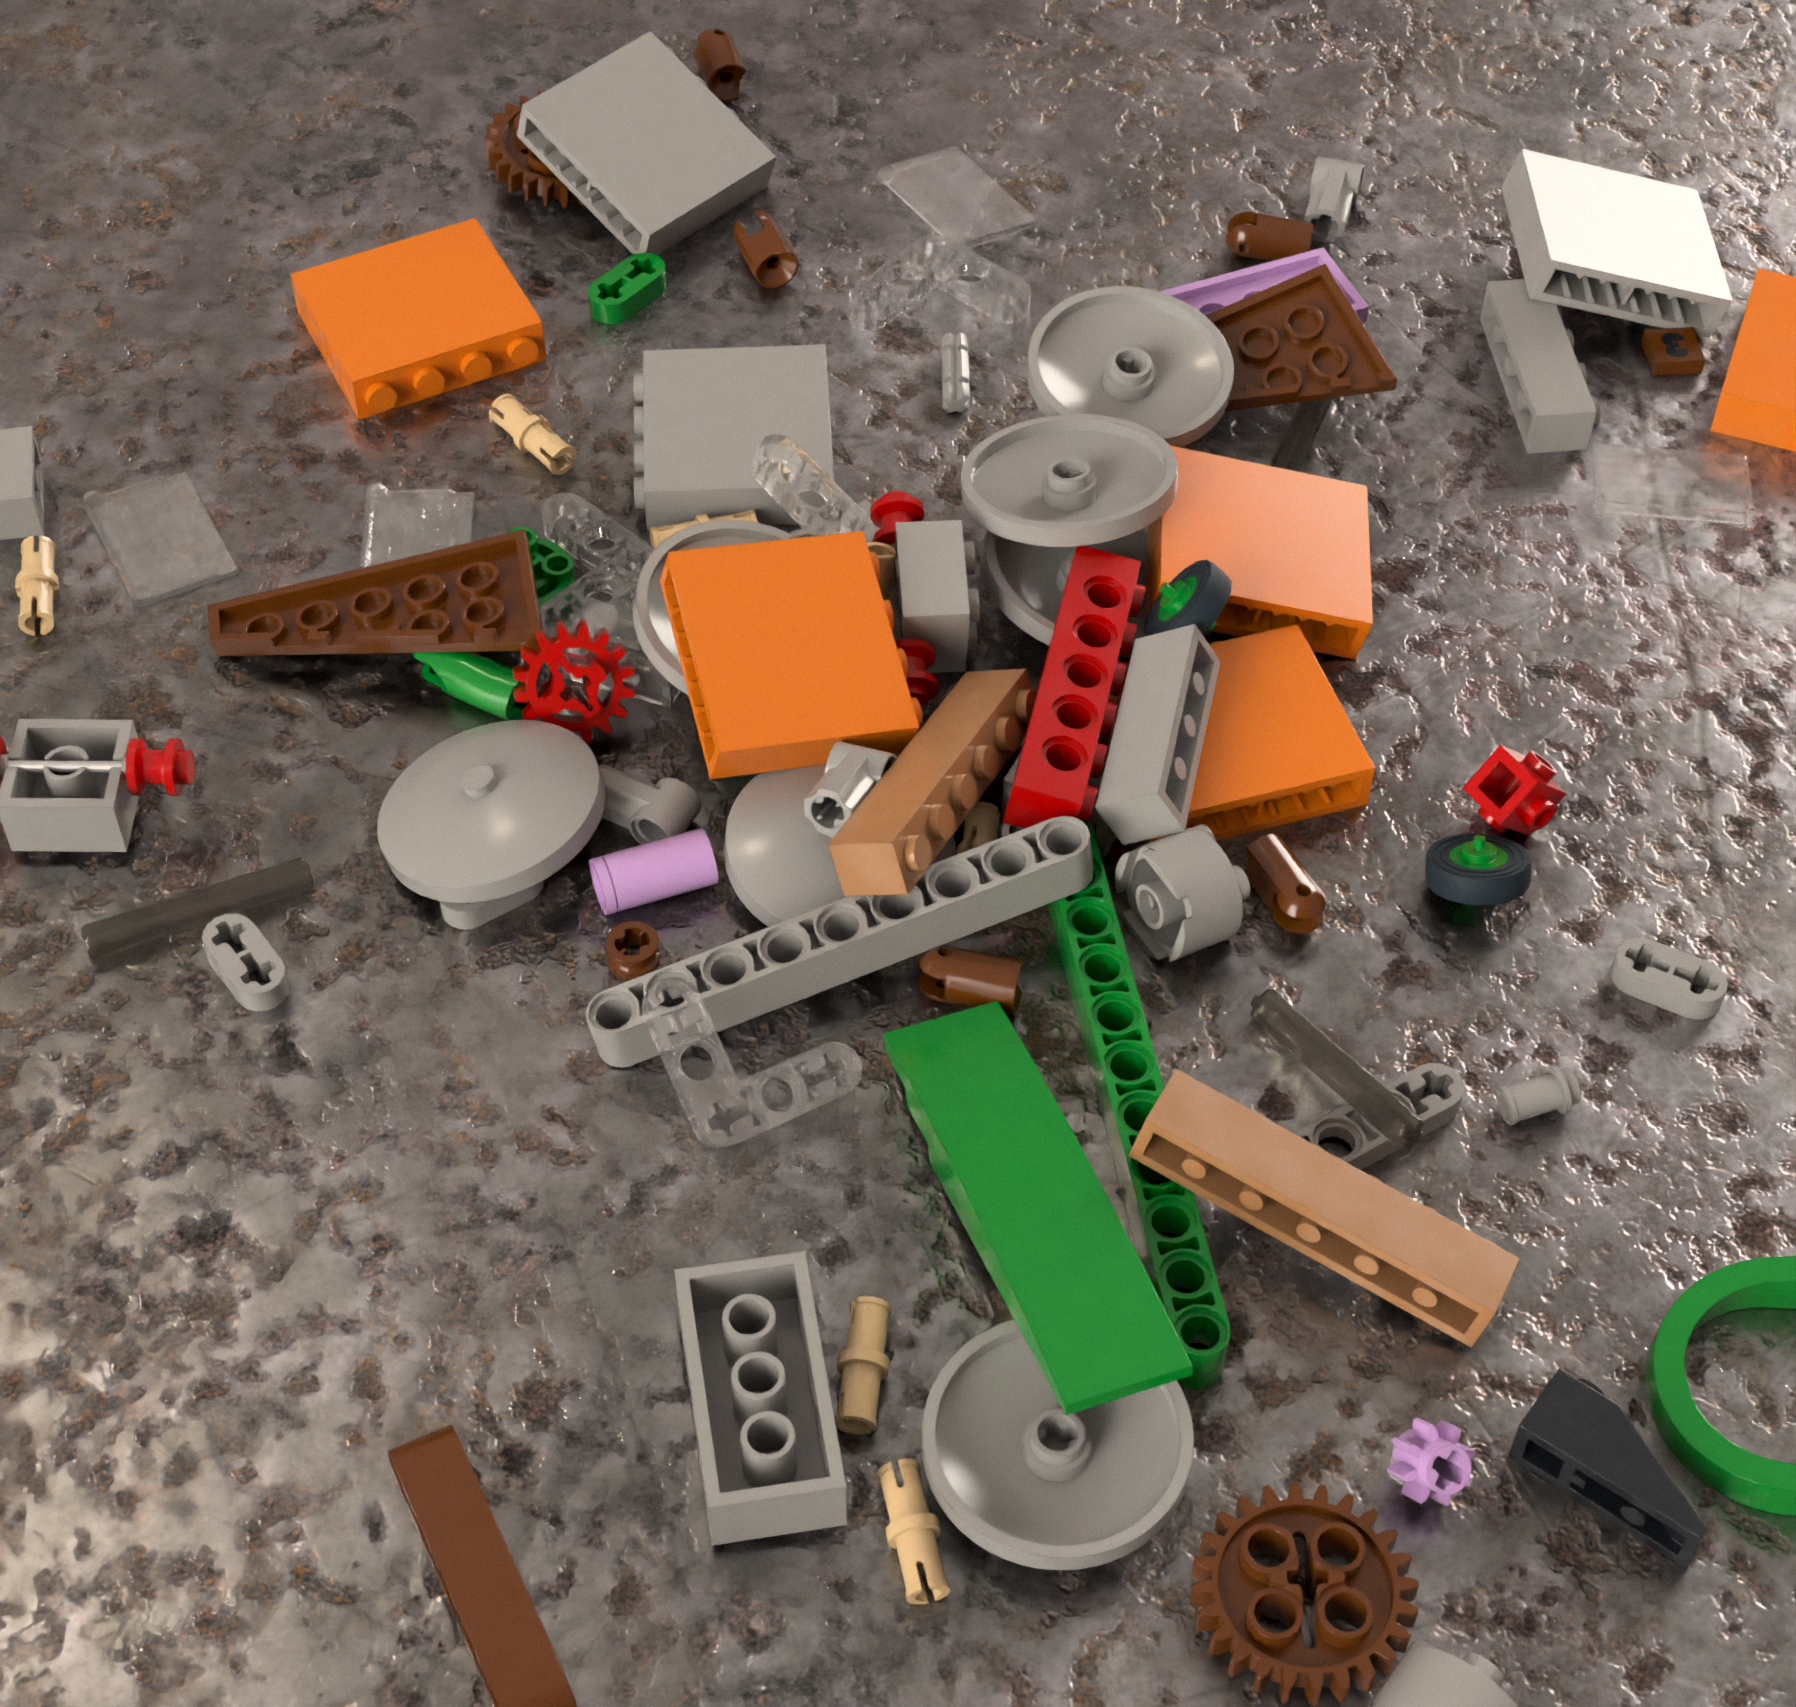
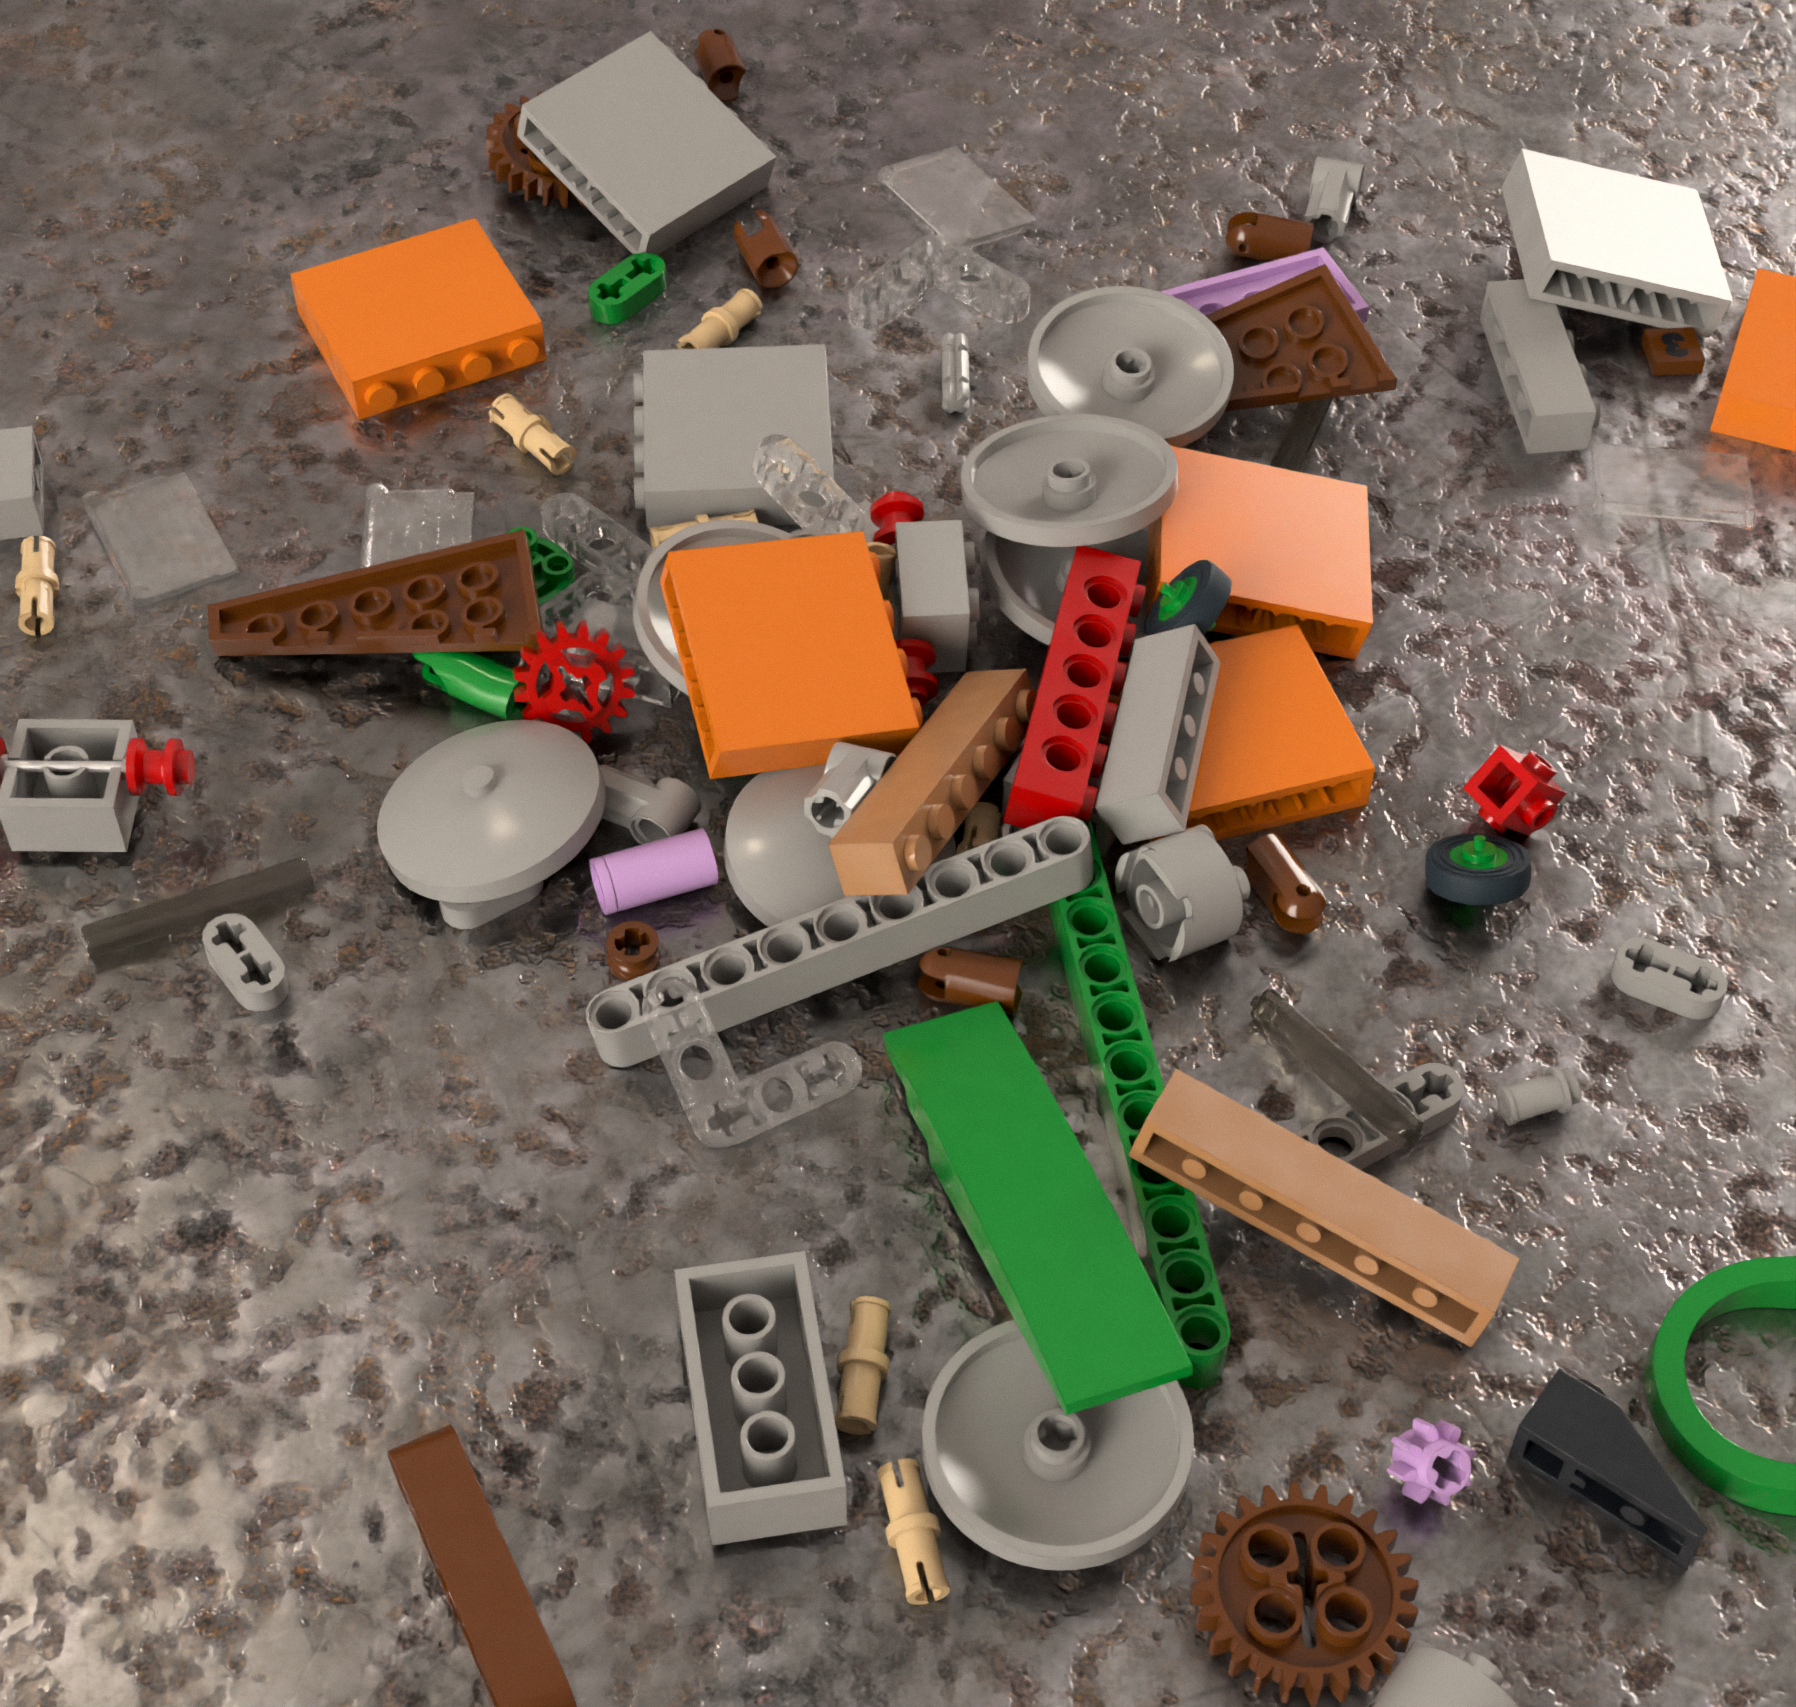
(722, 324): none -> tan pin

